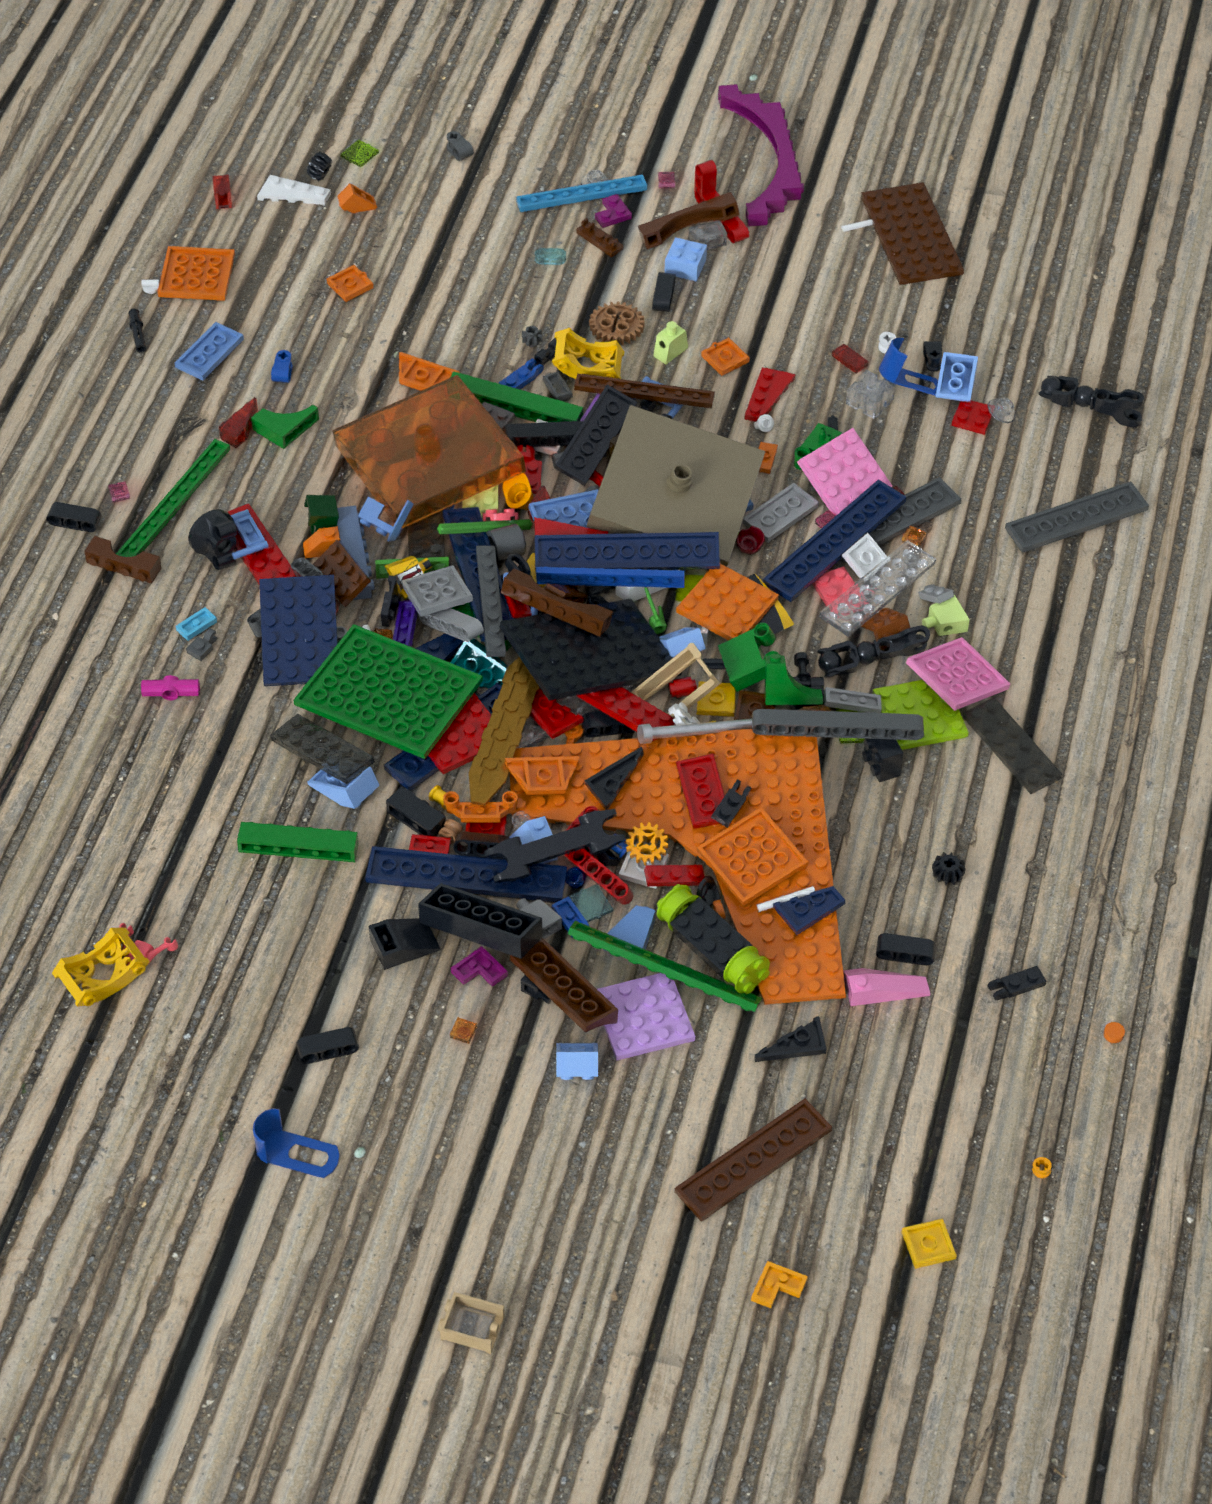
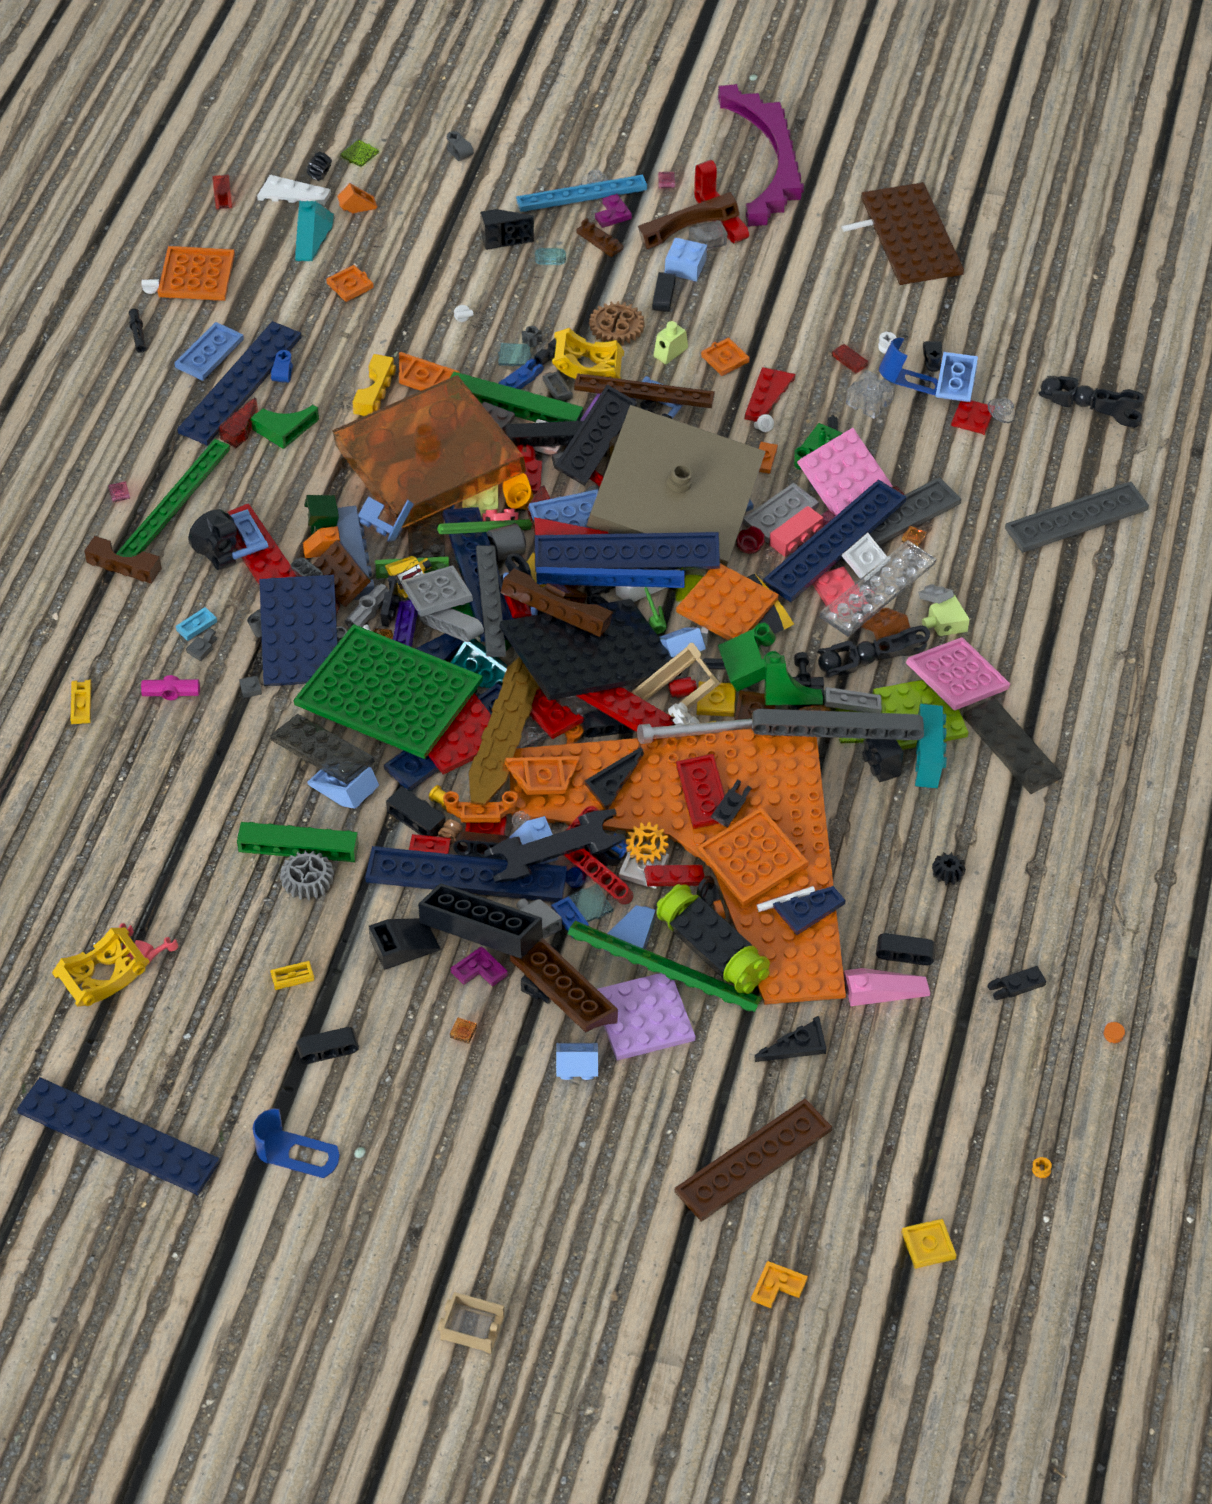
(73, 517): black beam -> none
(81, 702): none -> yellow plate
(118, 1136): none -> dark blue plate
(238, 383): none -> dark blue plate
(250, 686): none -> dark grey plate
(293, 977): none -> yellow tile
(311, 872): none -> light grey gear
(312, 228): none -> teal wedge
(367, 607): none -> light grey piece
(368, 399): none -> yellow arch
(462, 313): none -> white plate
(506, 228): none -> black slope
(514, 354): none -> clear light blue piece
(796, 531): none -> coral brick
(931, 748): none -> teal wedge

